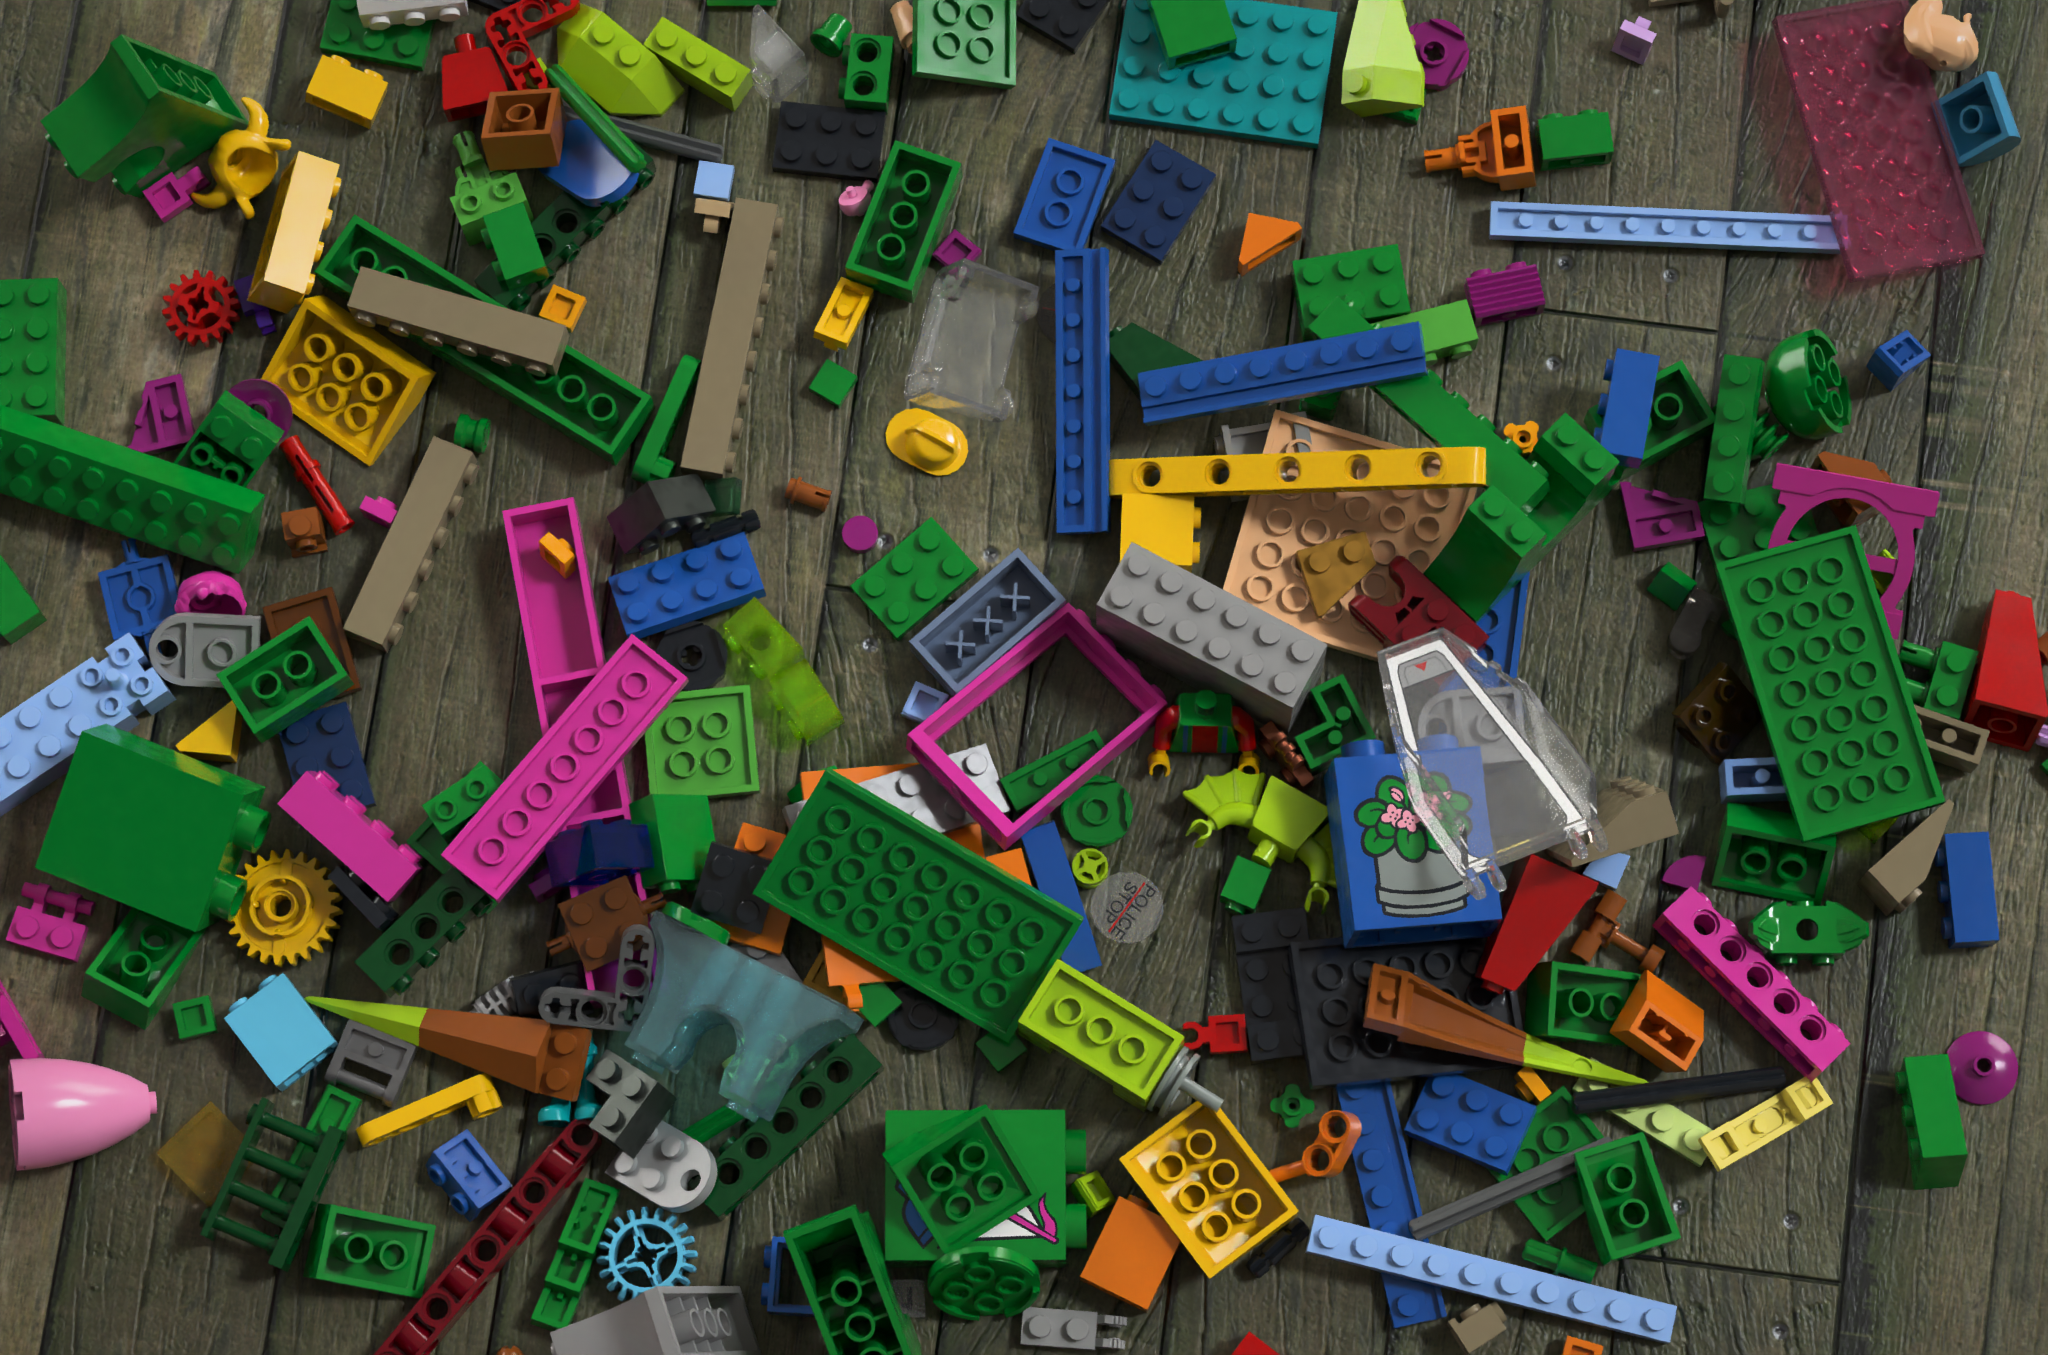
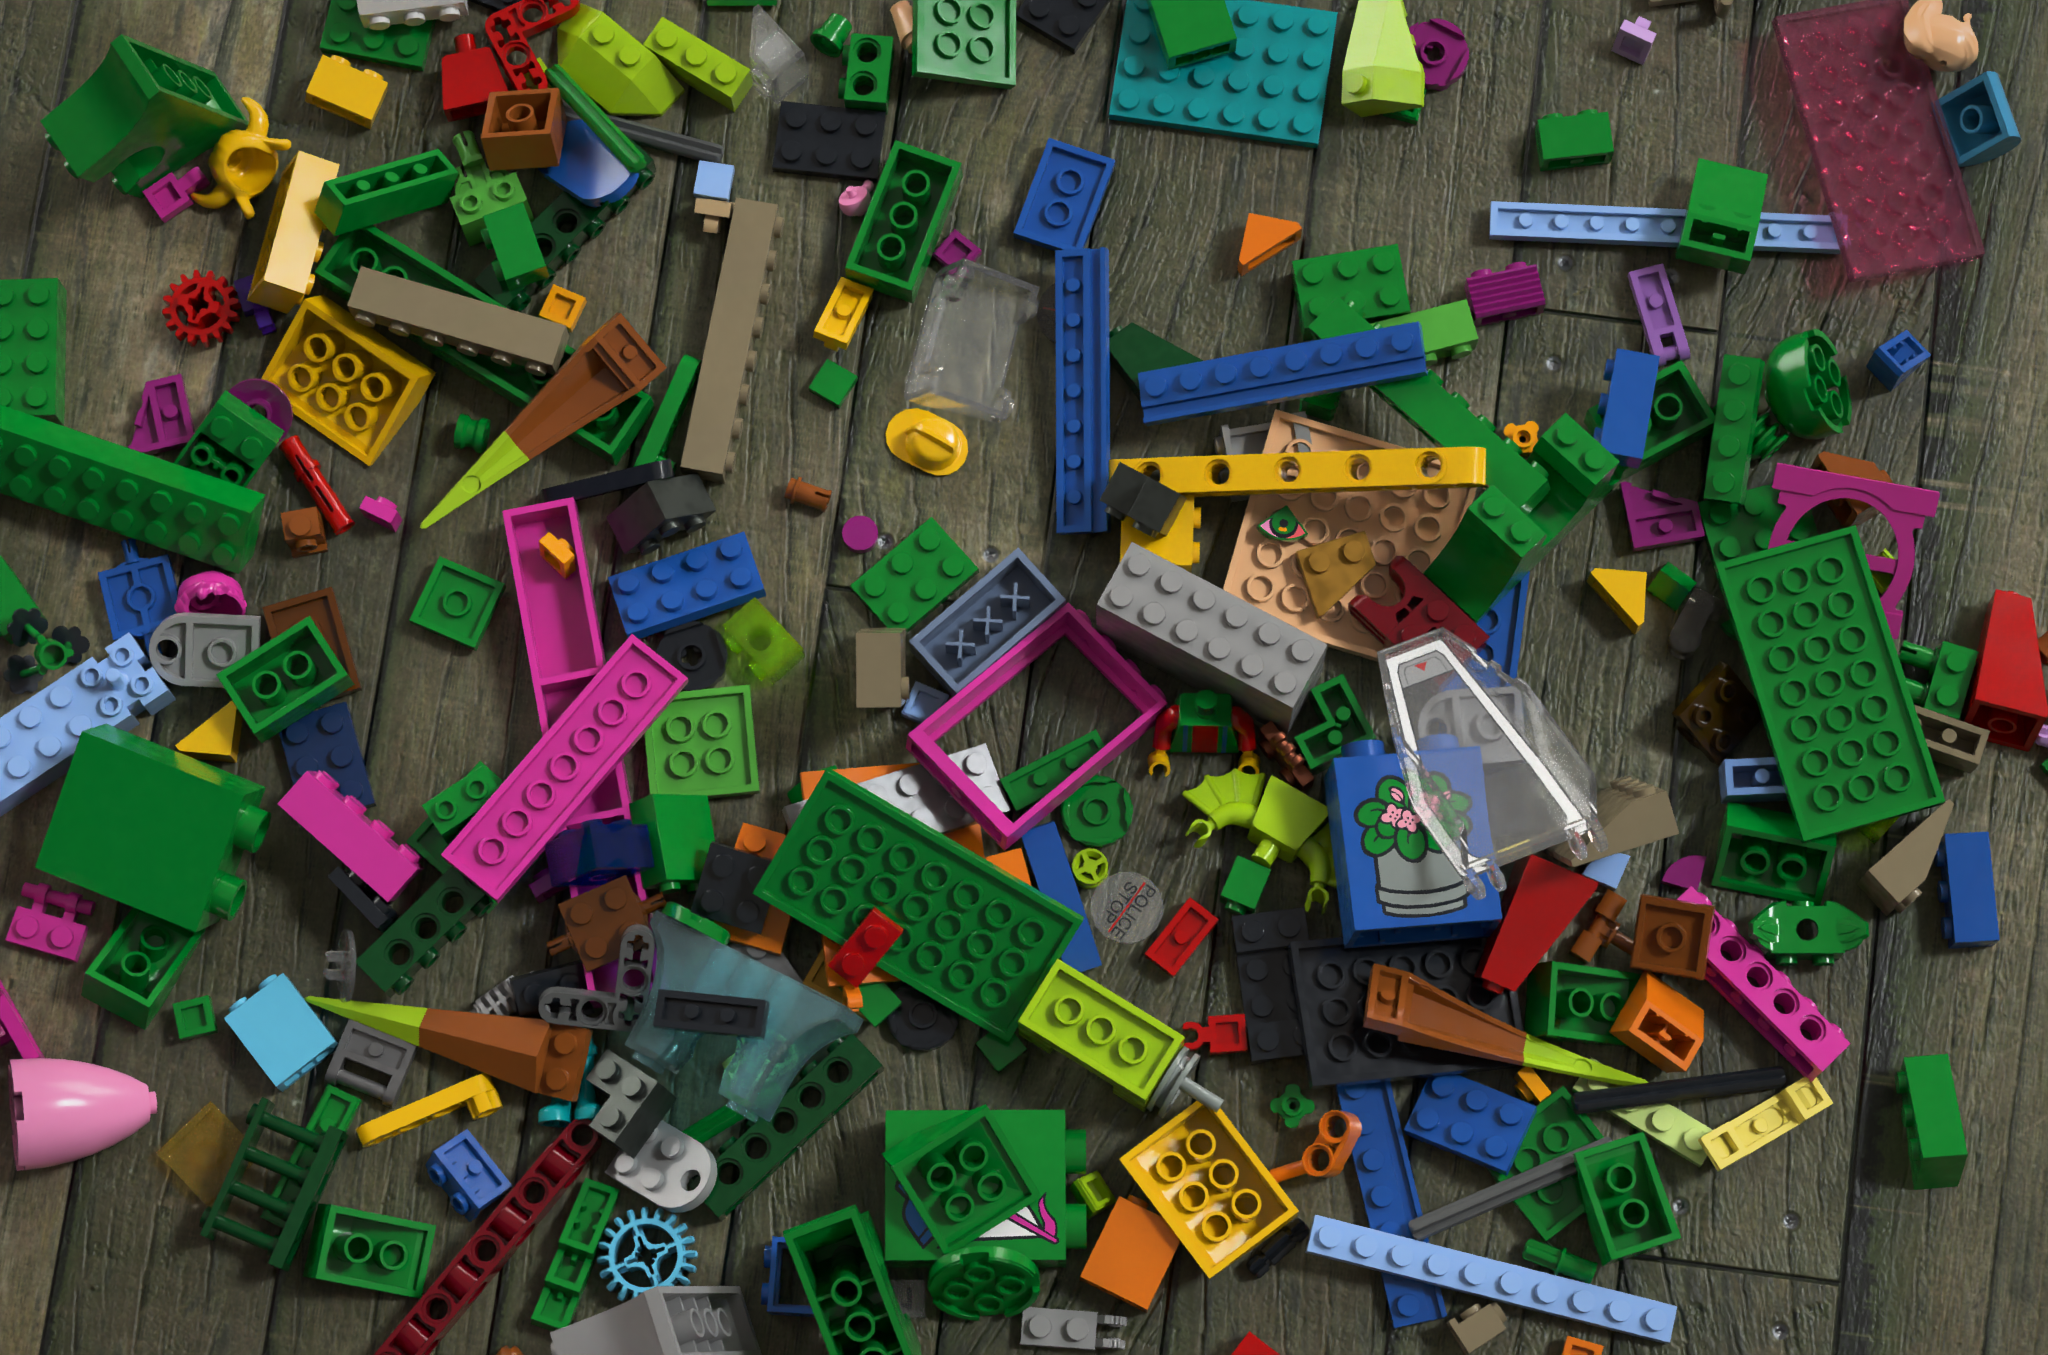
(49, 653): none -> black plant
(309, 914): yellow gear -> none
(345, 965): none -> clear piece
(386, 192): none -> green brick
(411, 544): dark tan brick -> none
(457, 603): none -> green plate
(592, 381): none -> dark orange plate
(610, 482): none -> black beam
(711, 1014): none -> black plate
(725, 495): clear green tile -> none
(726, 528): black axle -> none
(805, 702): clear neon green brick -> none
(865, 947): none -> red plate
(881, 668): none -> dark tan brick
(1142, 499): none -> pearl dark grey brick
(1158, 202): dark blue plate -> none
(1181, 937): none -> red plate
(1282, 527): none -> green tile
(1492, 152): orange brick -> none
(1623, 593): none -> yellow slope
(1658, 313): none -> medium lavender plate
(1672, 936): none -> dark orange tile
(1722, 216): none -> green slope
(1979, 1086): magenta dish -> none

